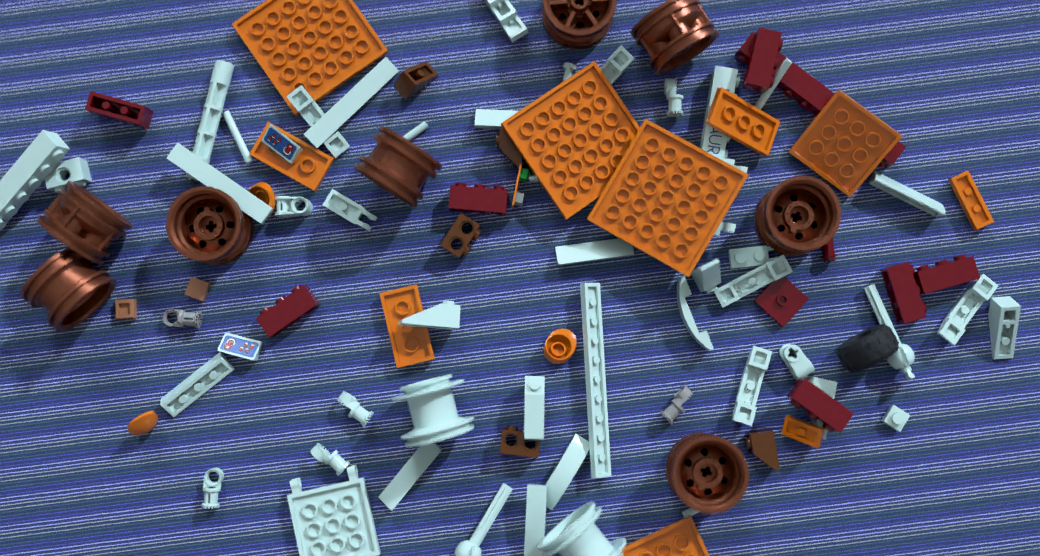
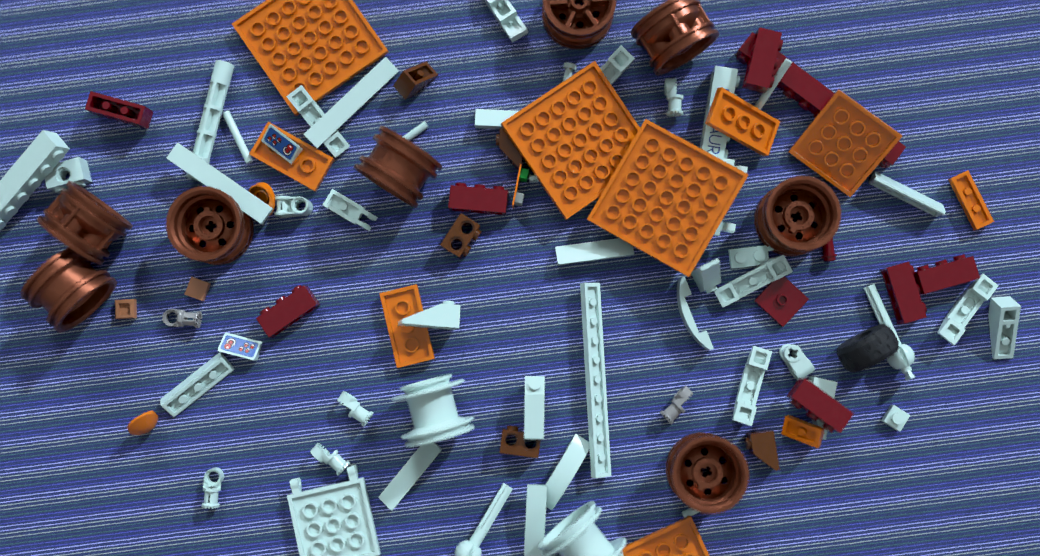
(559, 346): orange hat -> none

